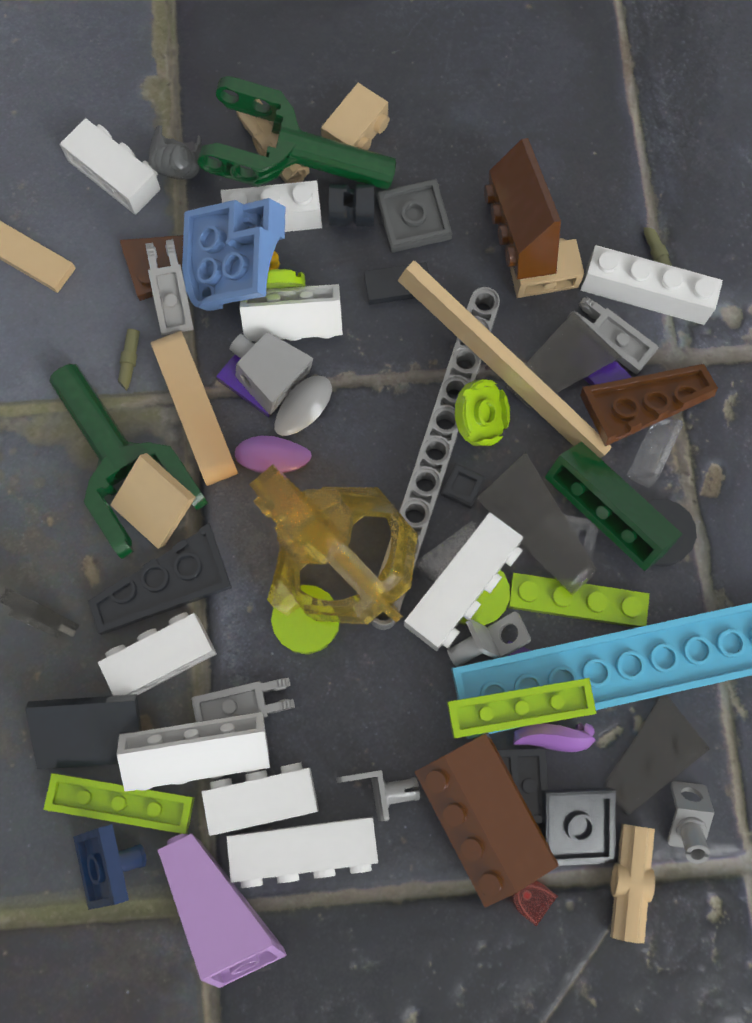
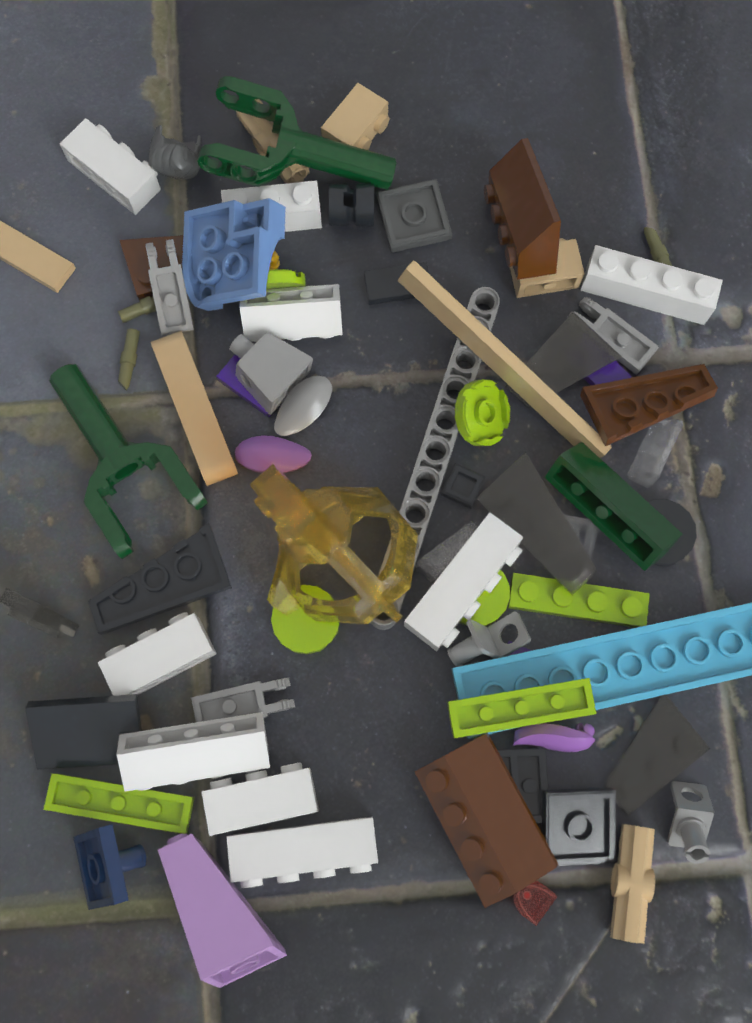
(145, 306): none -> olive piece
(152, 500): tan tile -> none
(386, 792): light grey bracket -> none

